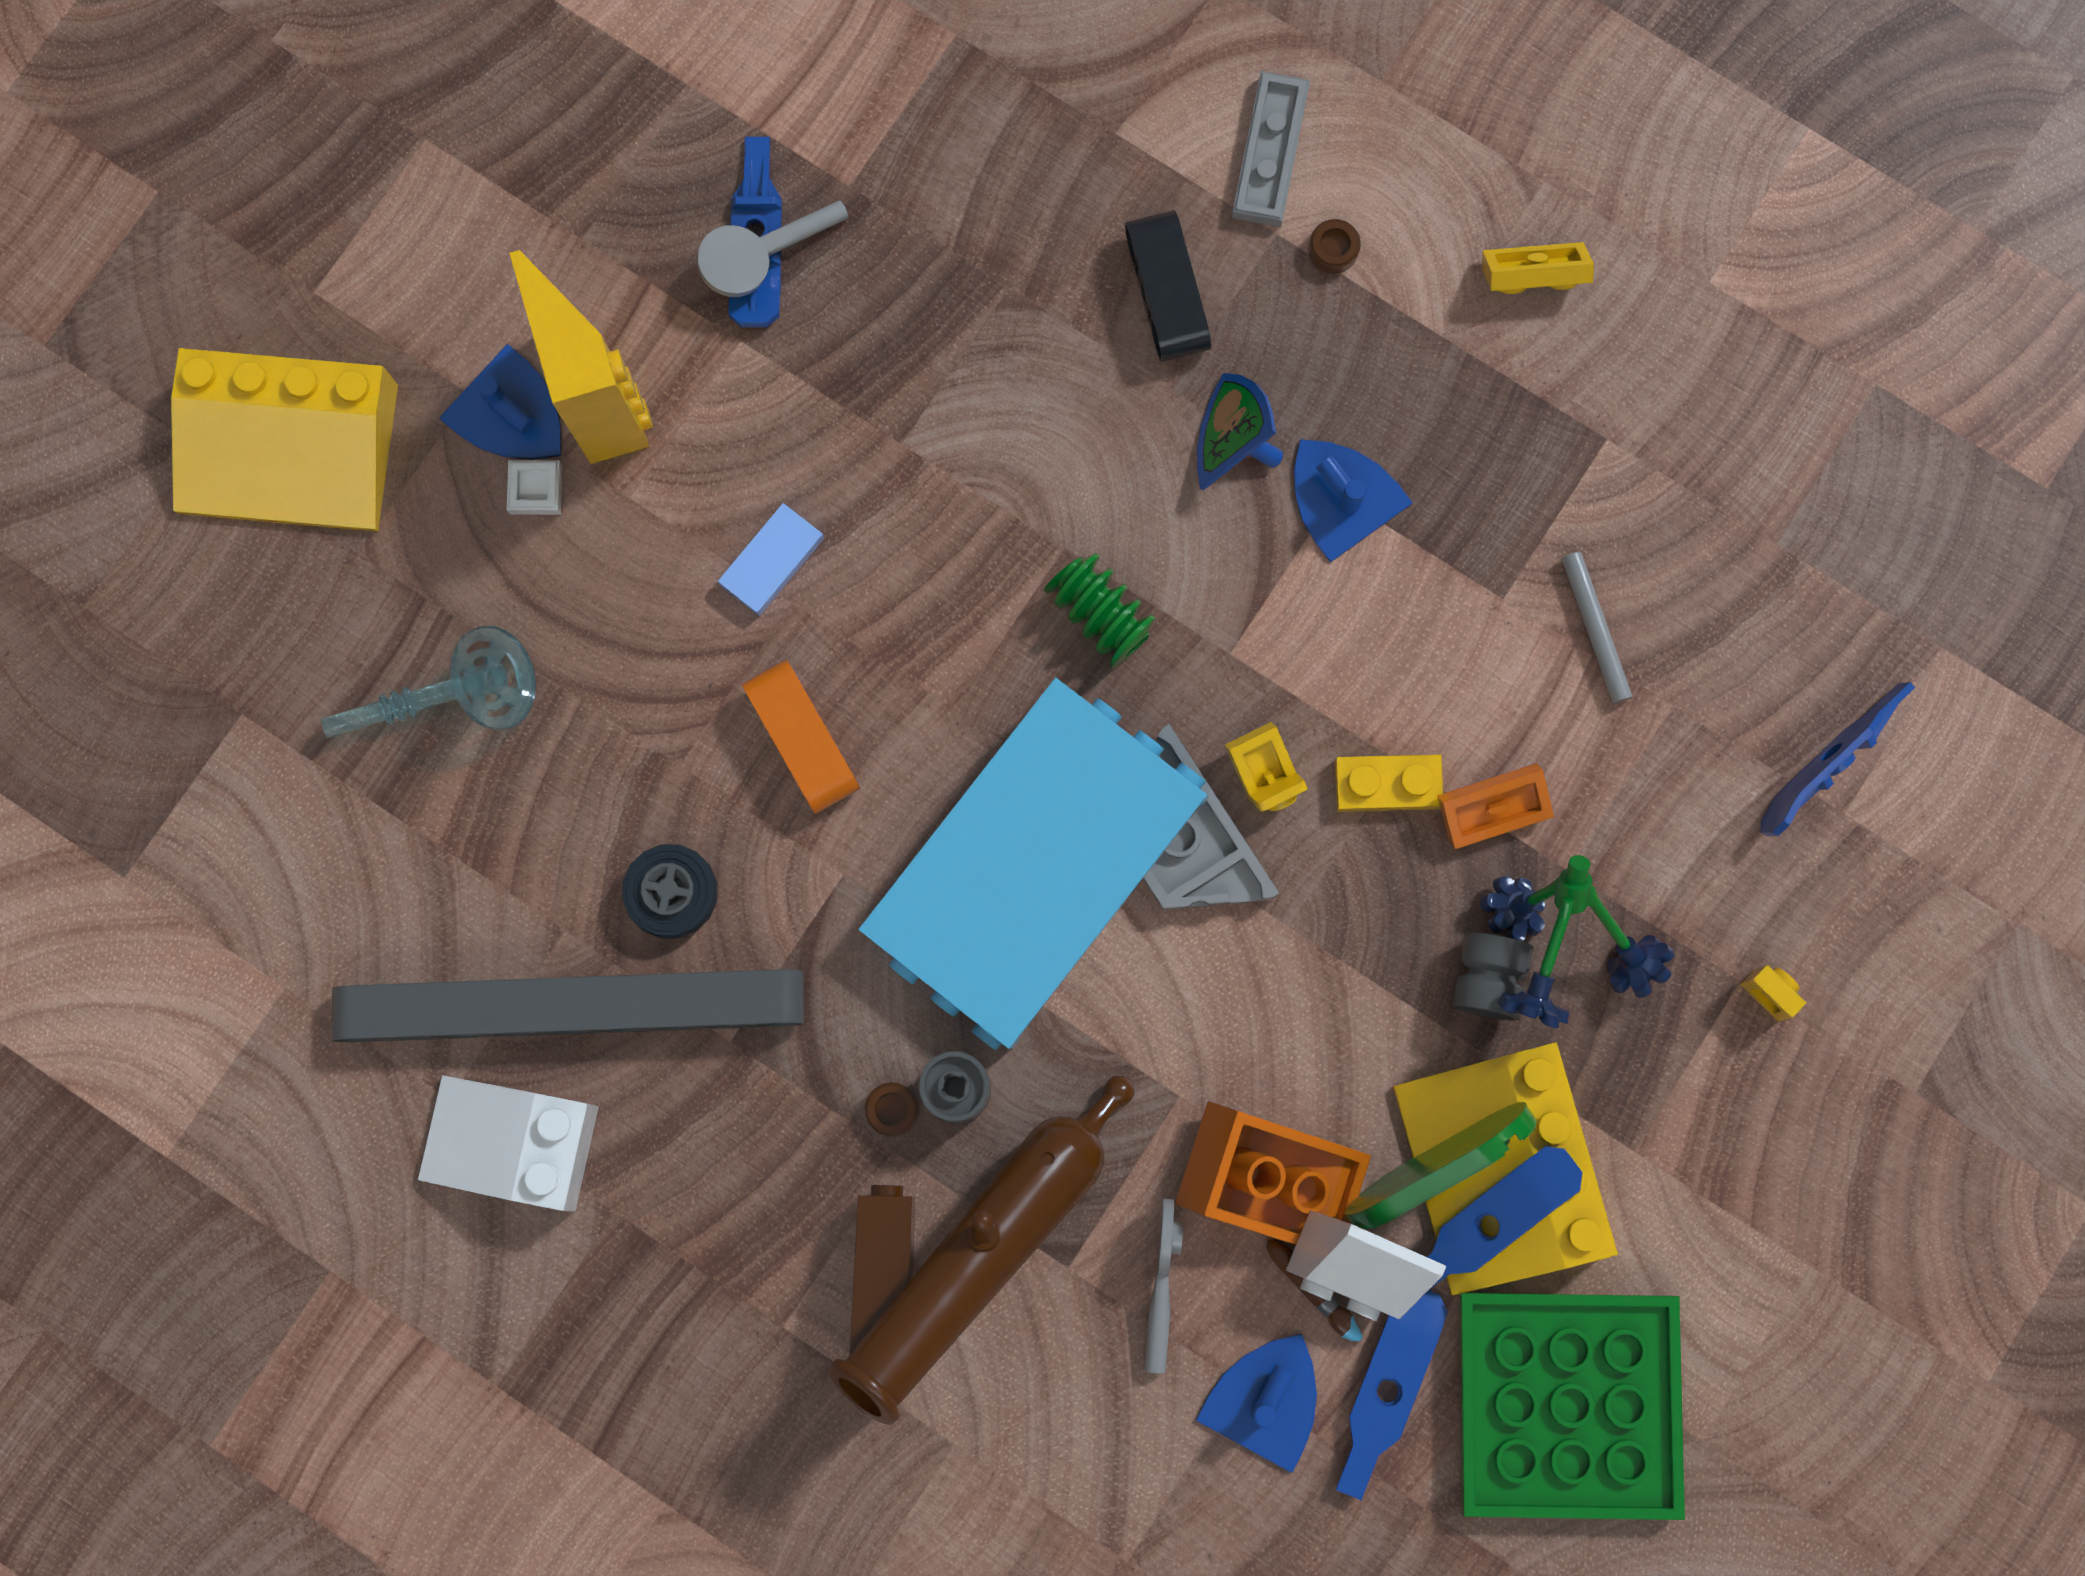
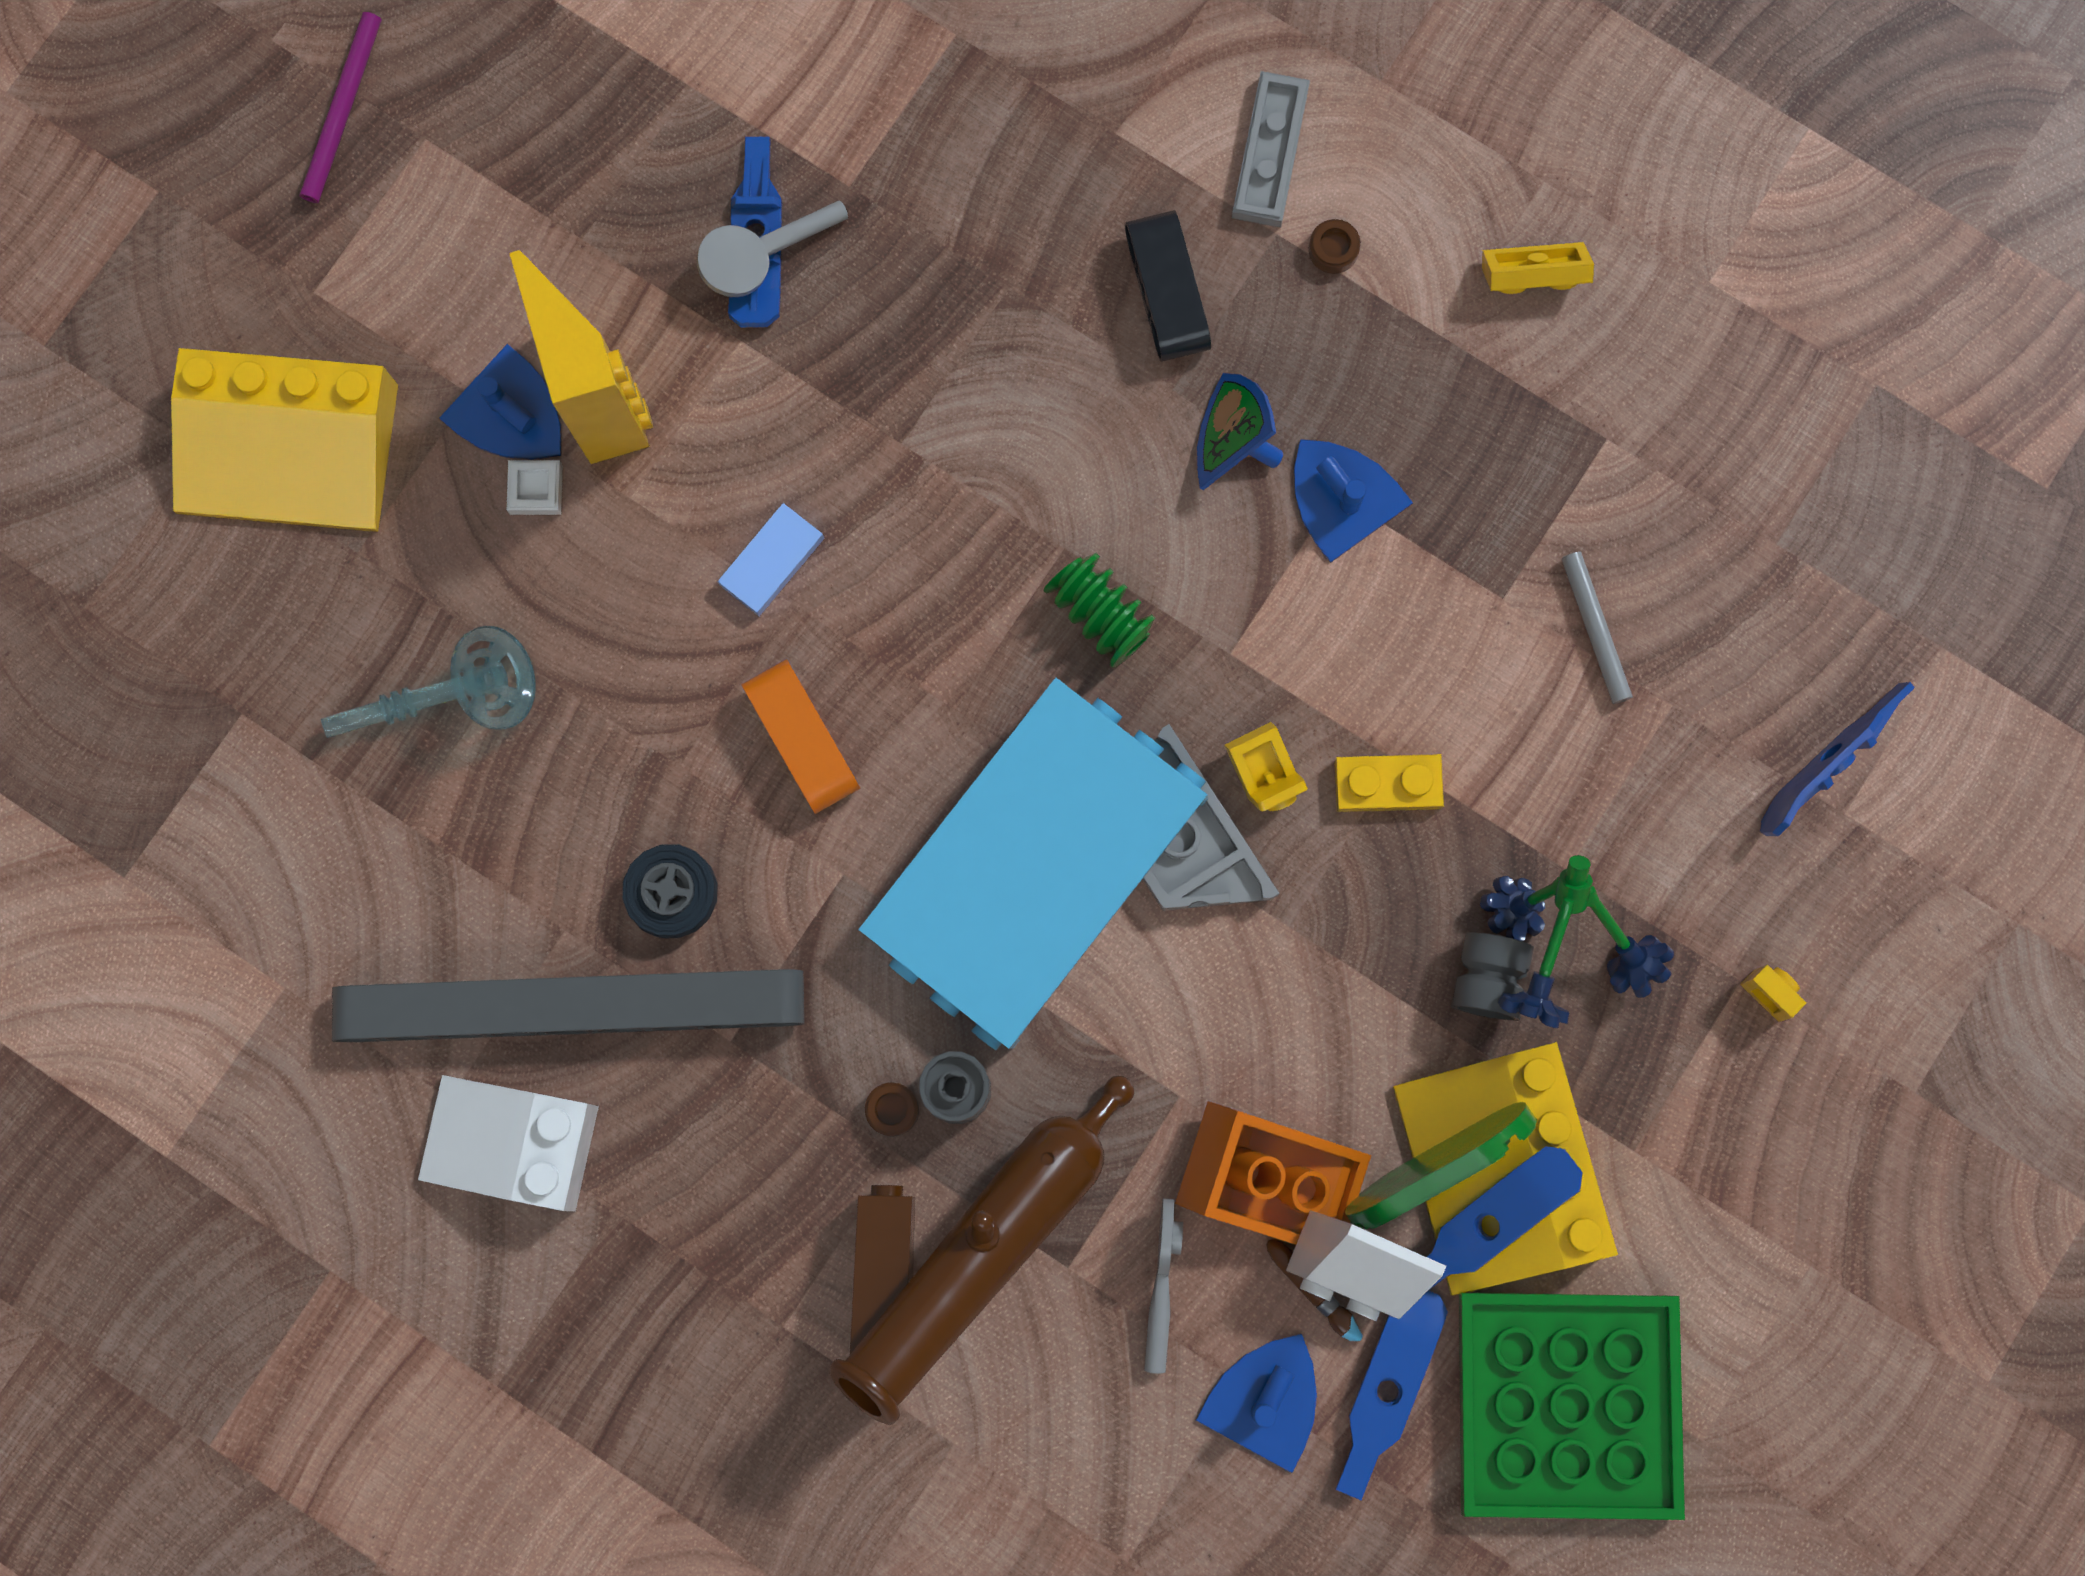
(340, 107): none -> magenta piece
(1495, 806): orange plate -> none

